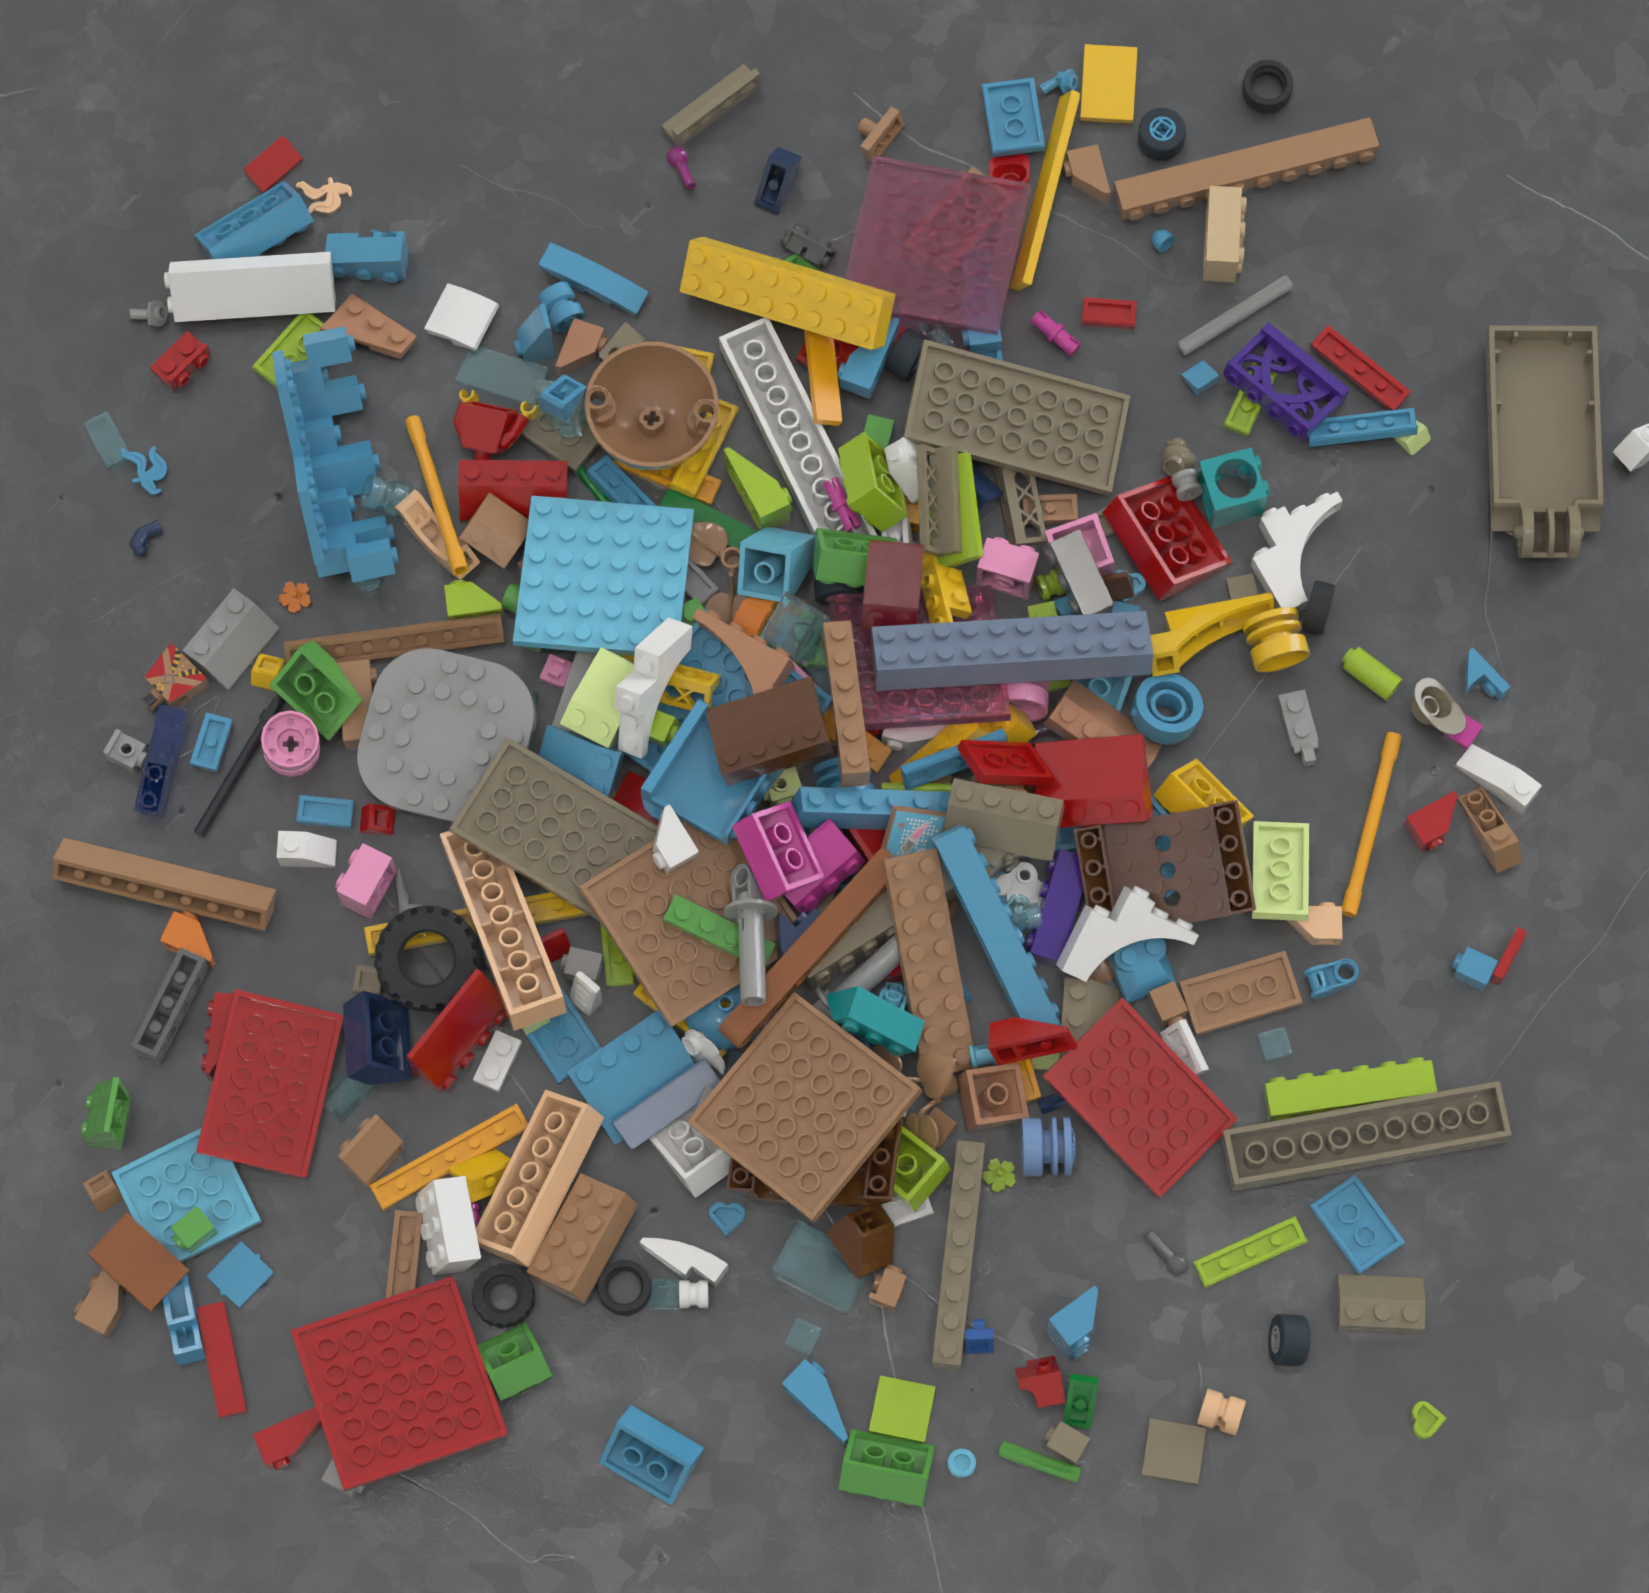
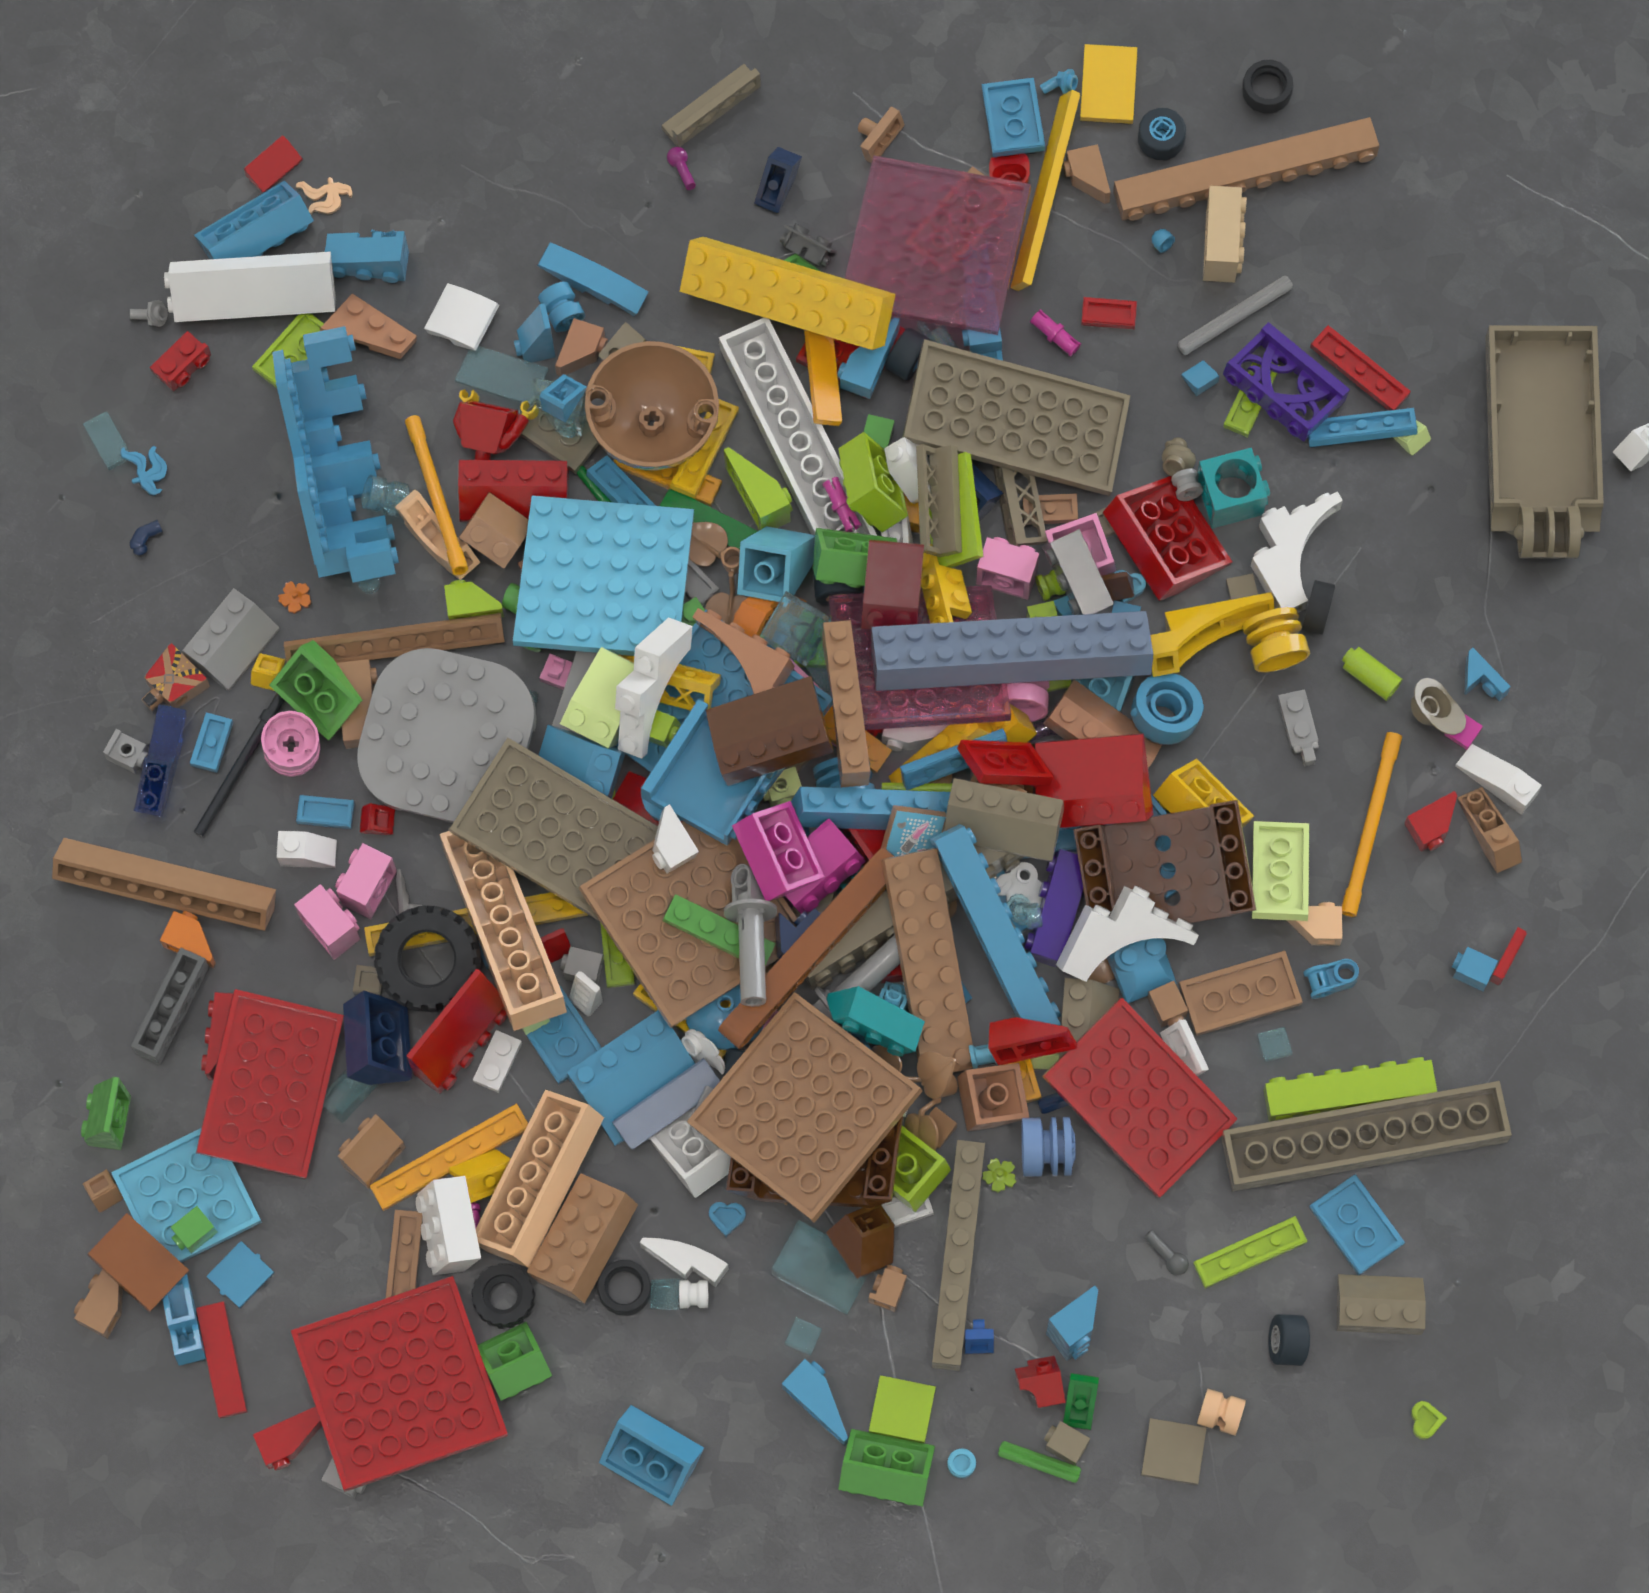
(327, 921): none -> bright pink brick

